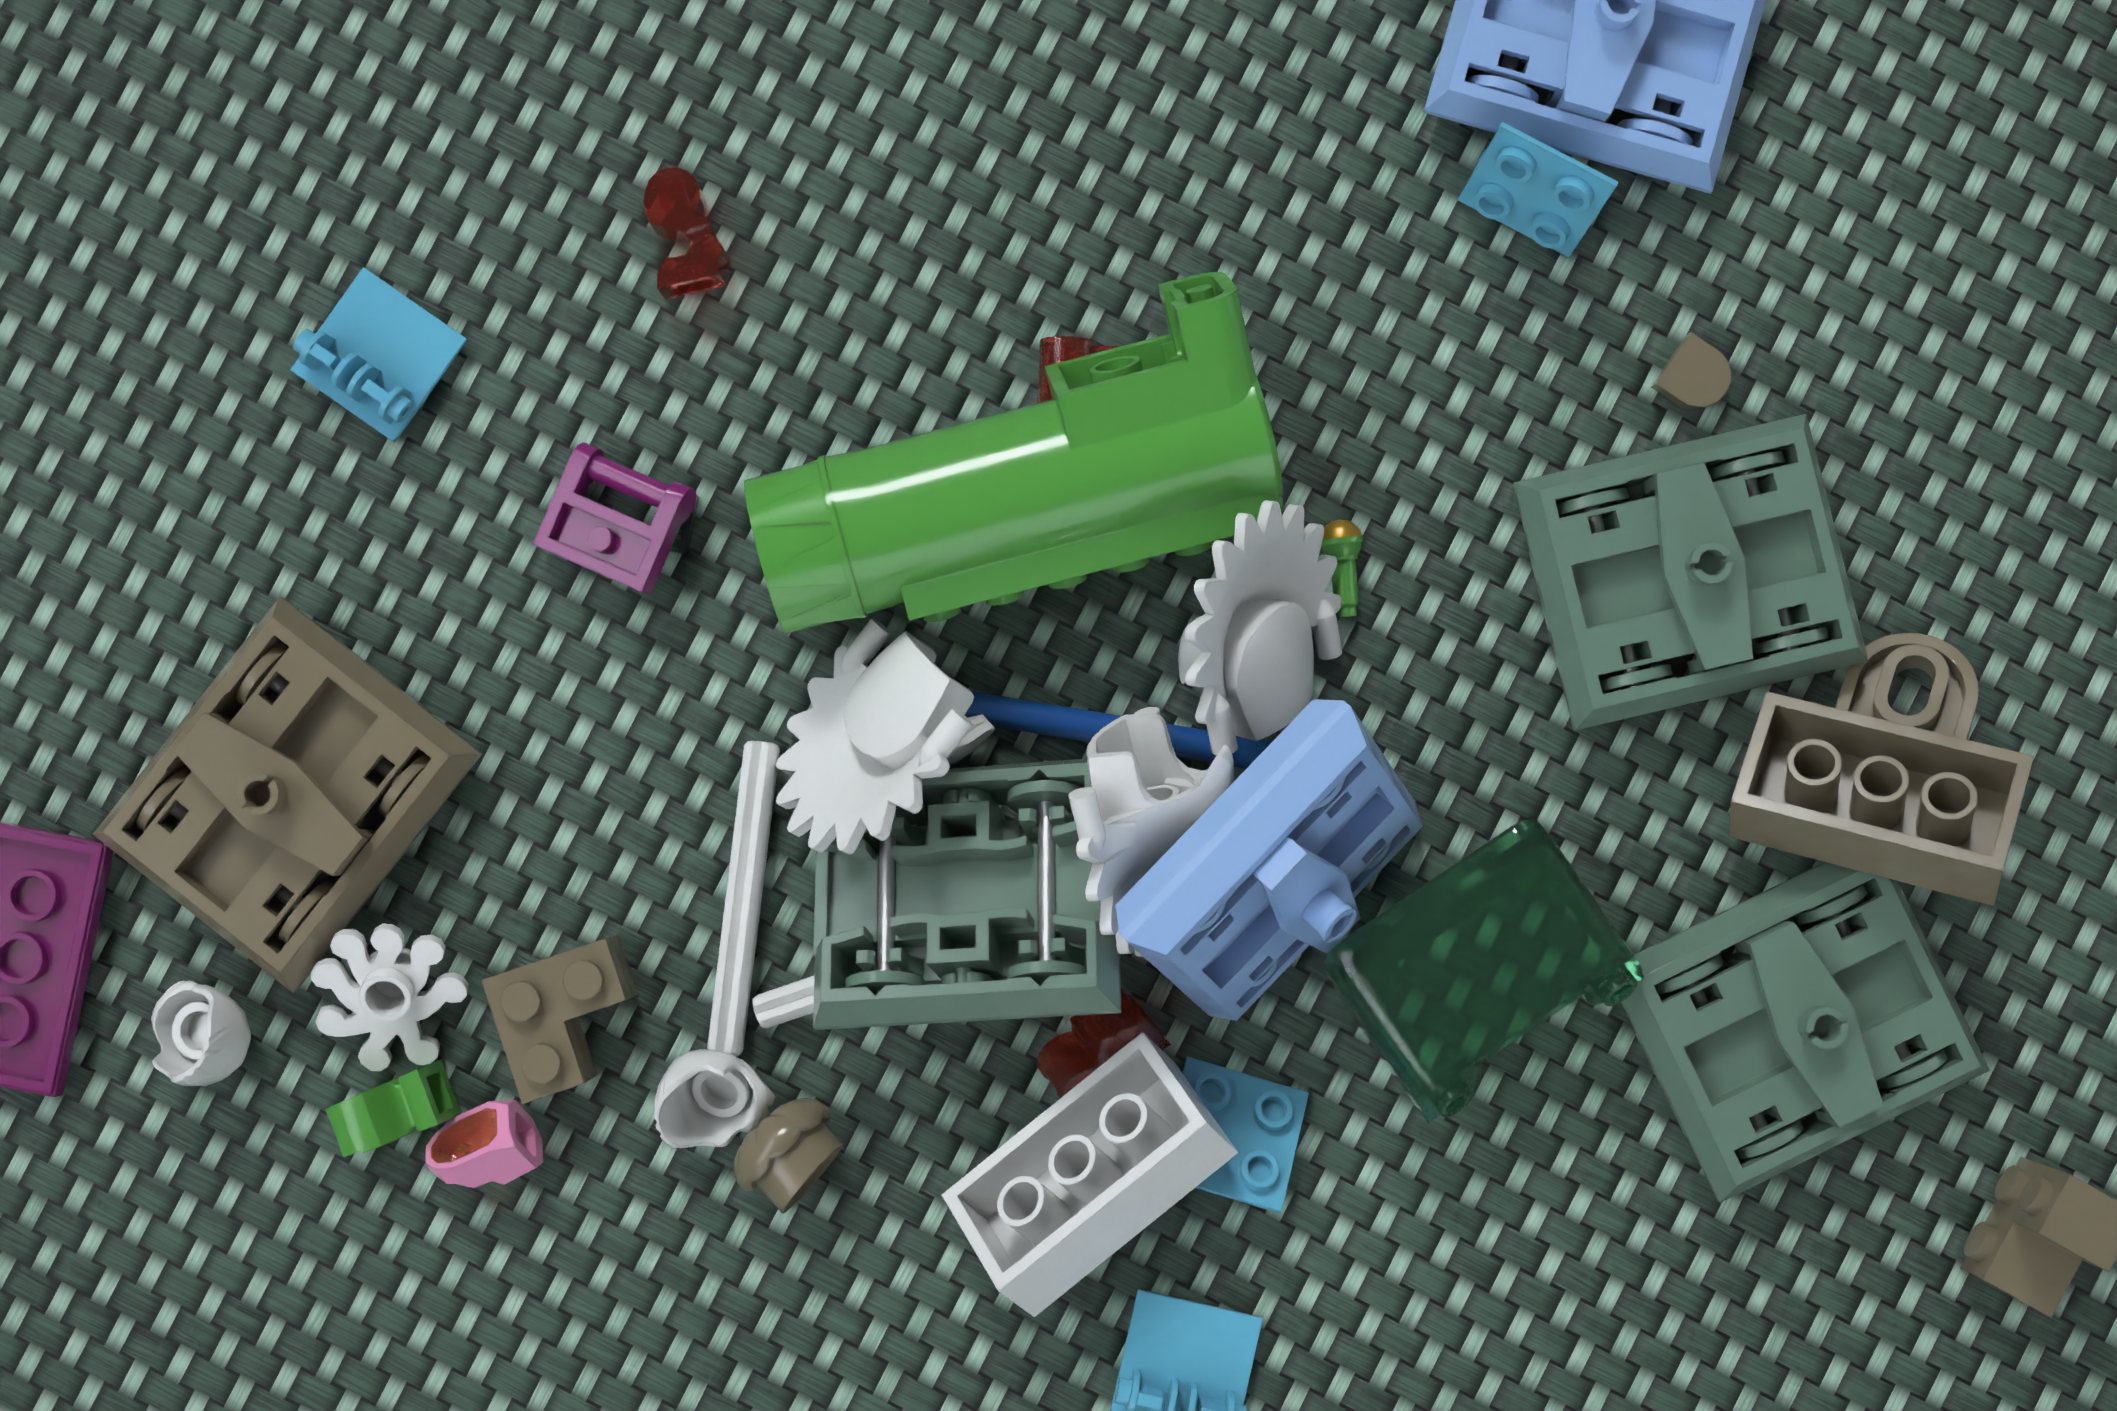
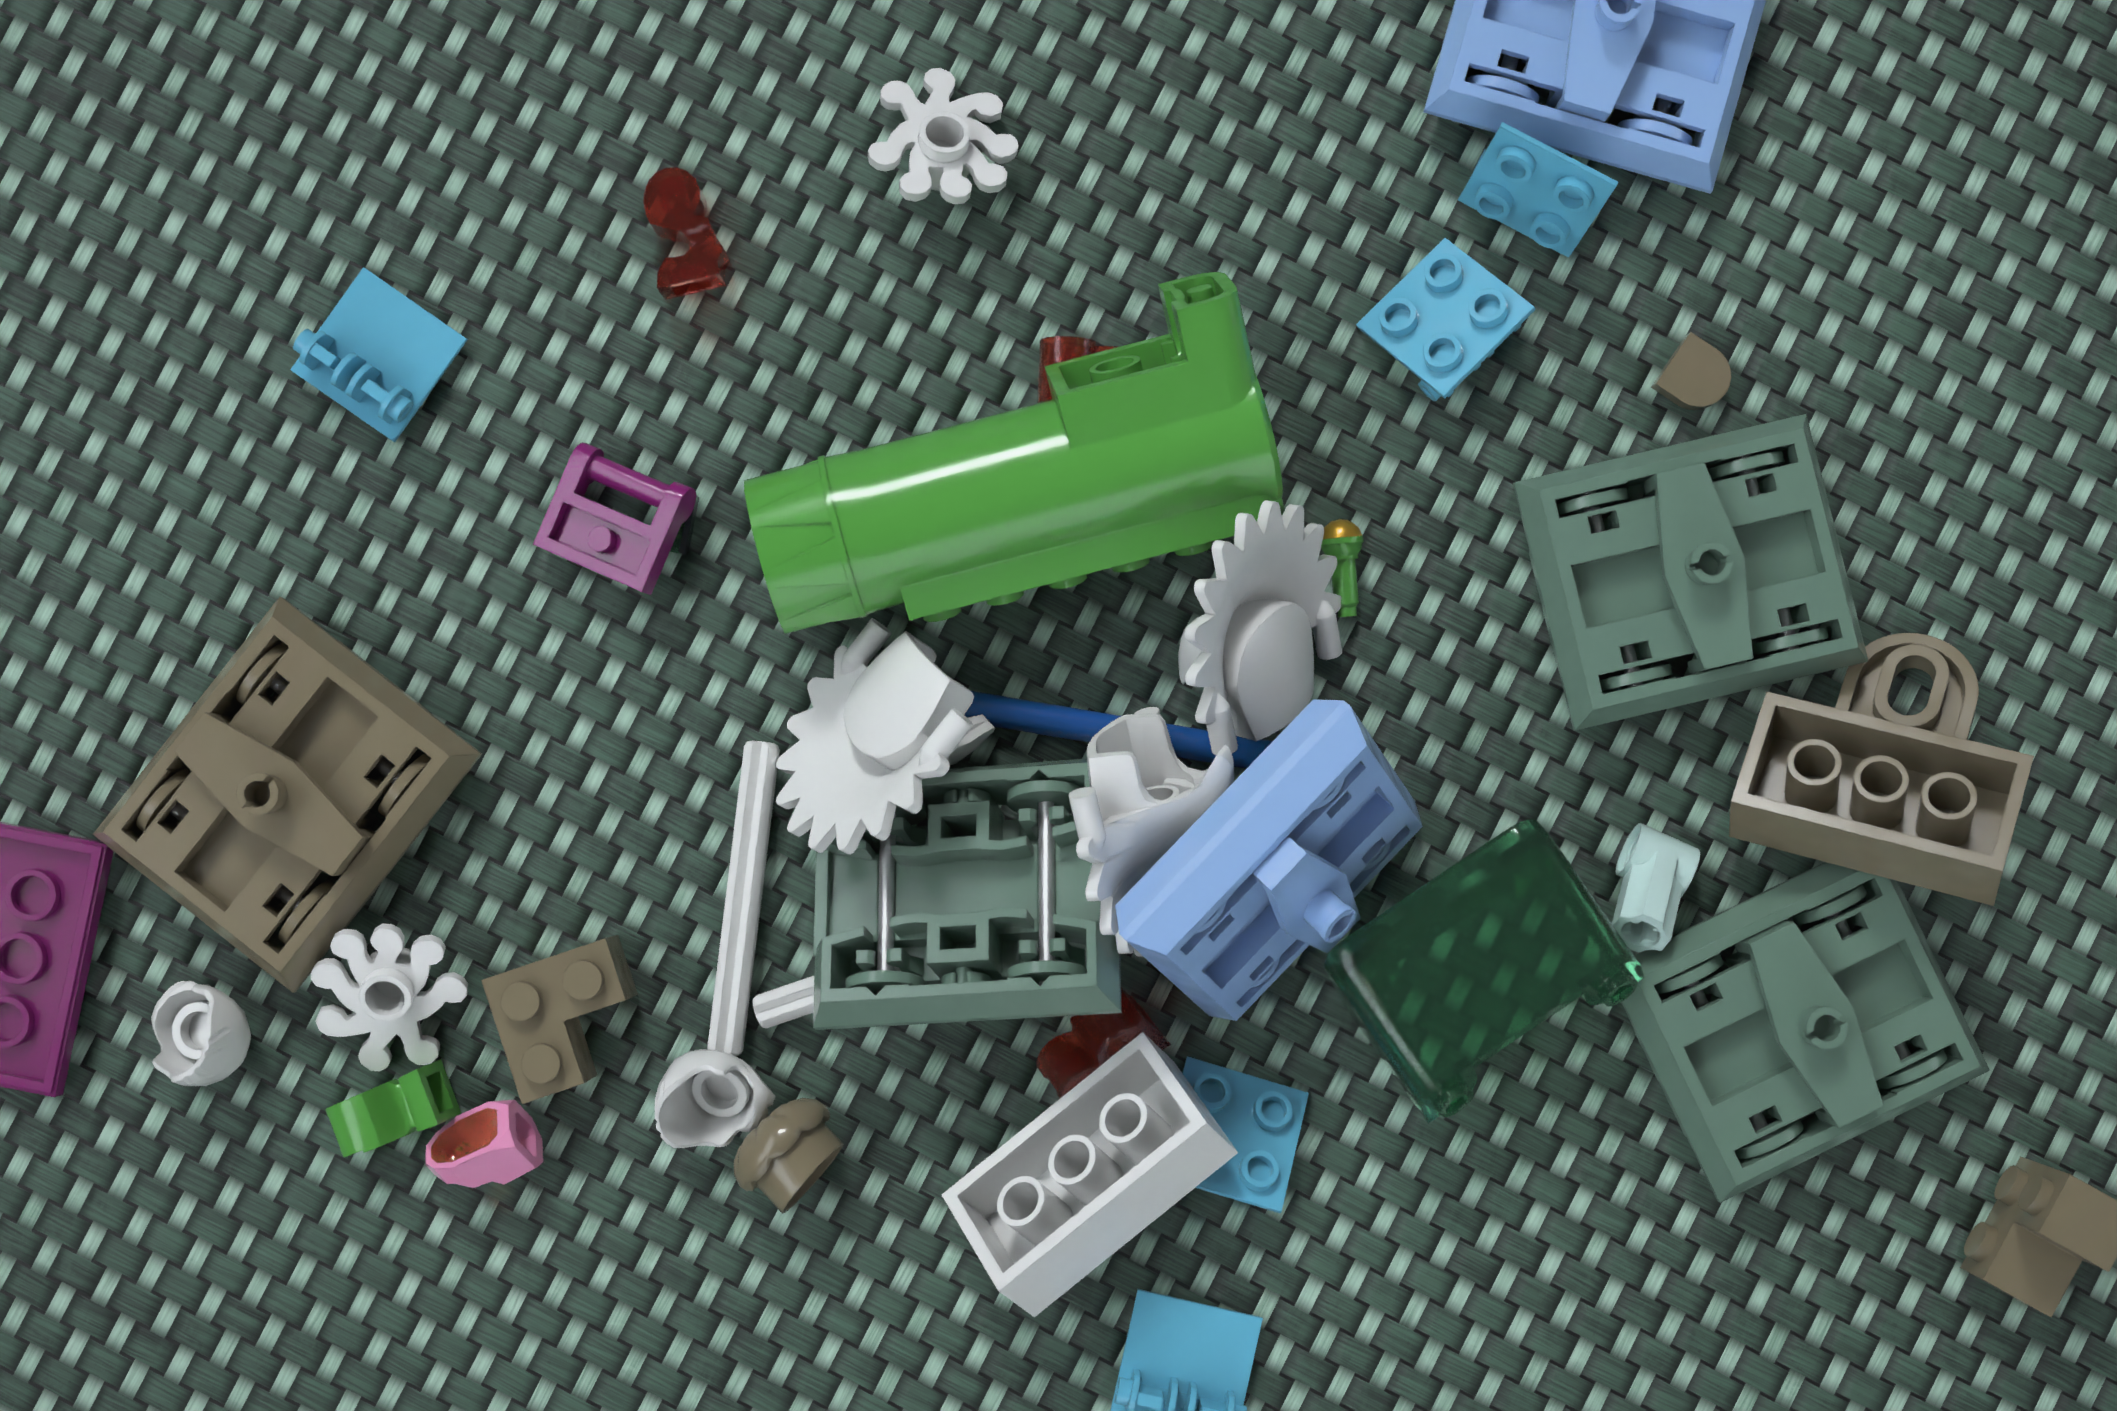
(944, 140): none -> white animal
(1445, 318): none -> medium azure hinge
(1654, 877): none -> light aqua piece

